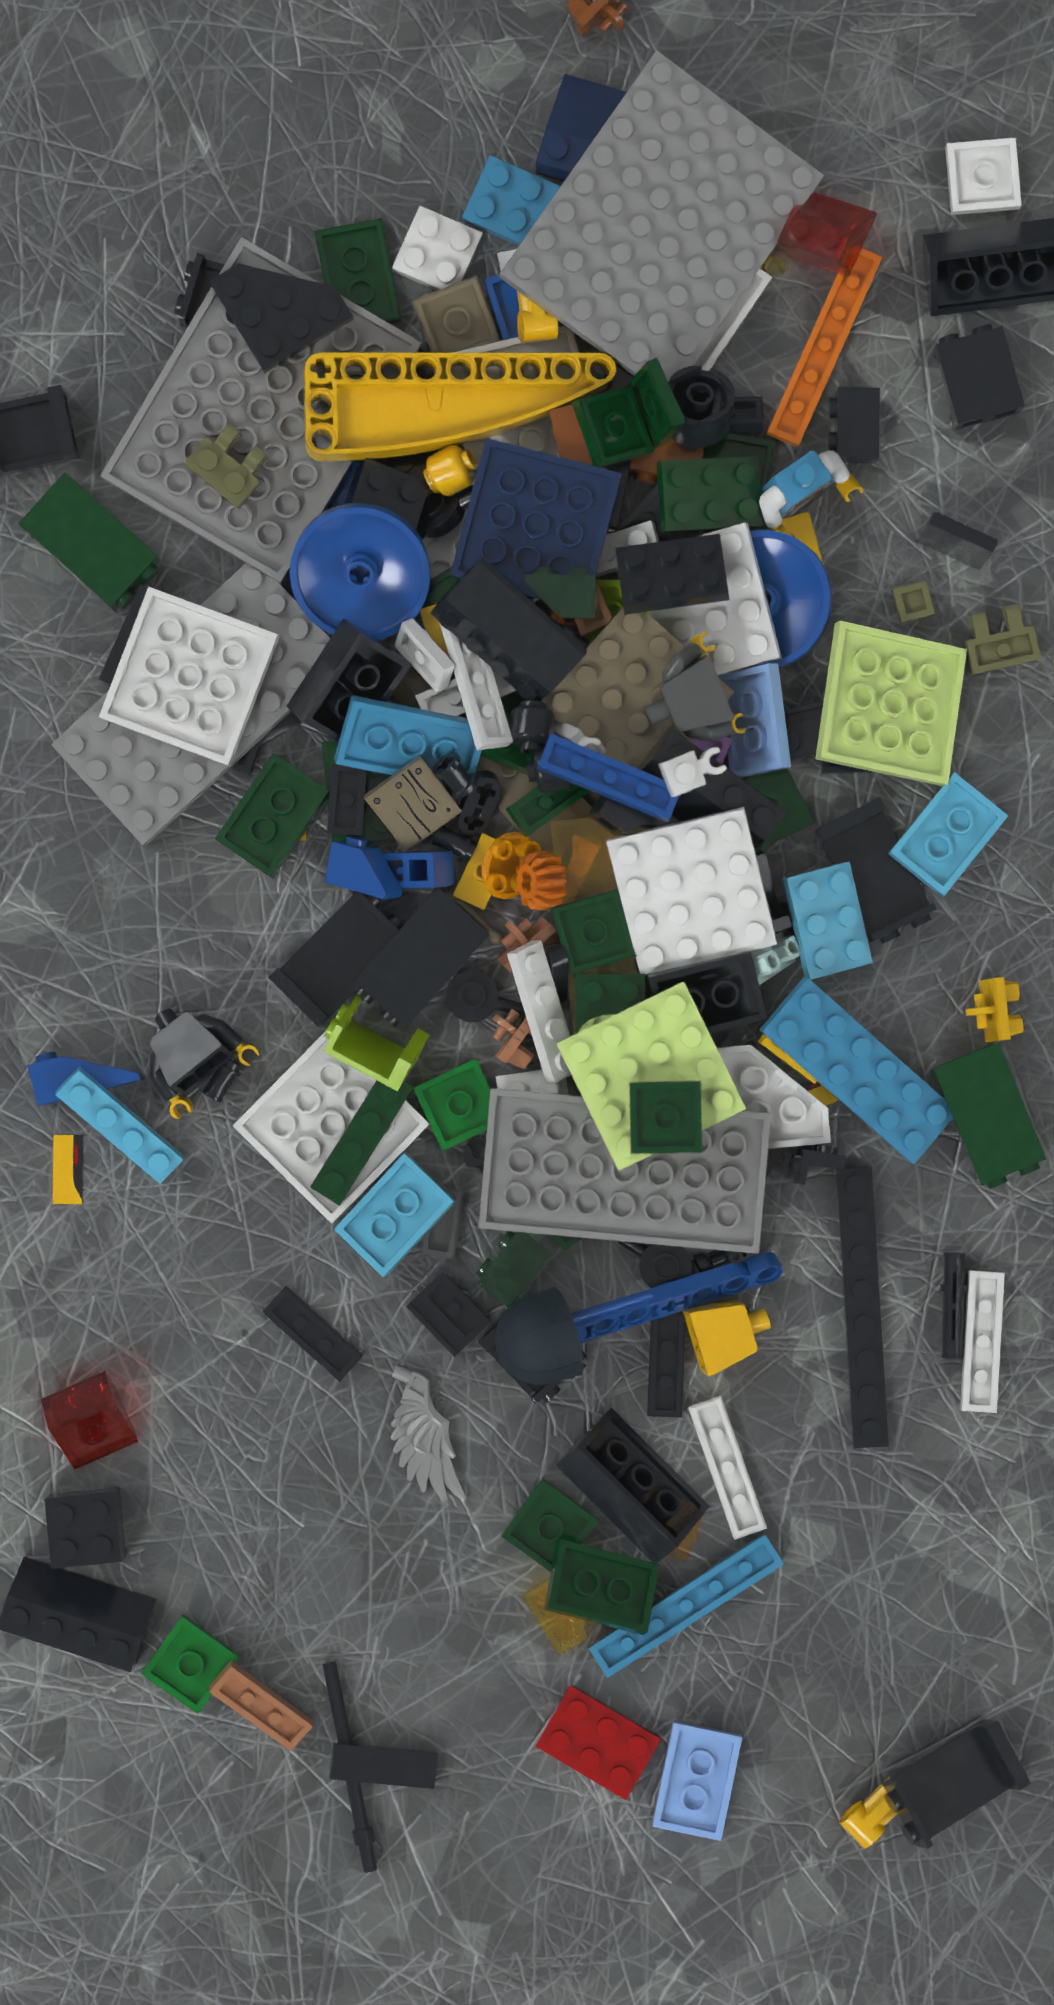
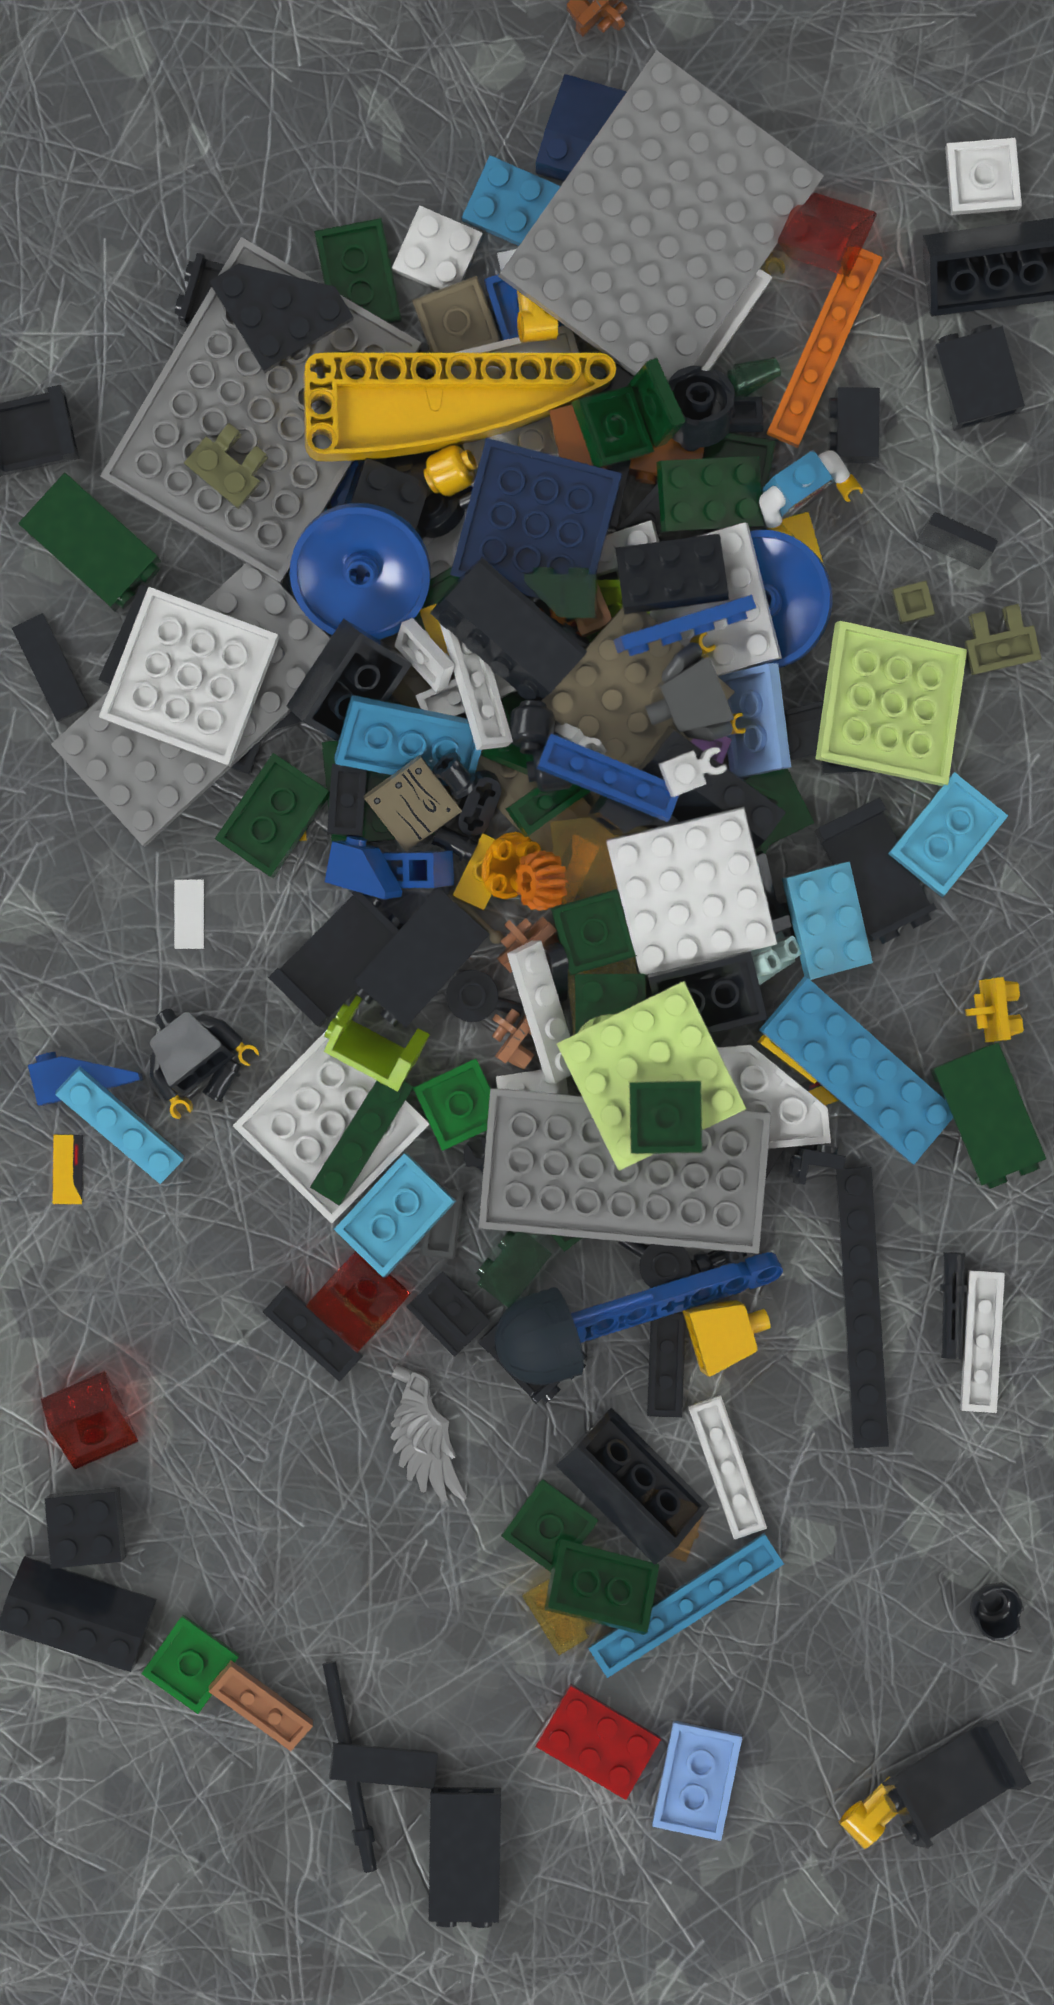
(50, 667): none -> black tile
(188, 914): none -> white sticker
(357, 1301): none -> clear red slope
(464, 1856): none -> black panel
(671, 631): none -> blue plate
(753, 375): none -> clear green cone
(996, 1611): none -> black hair

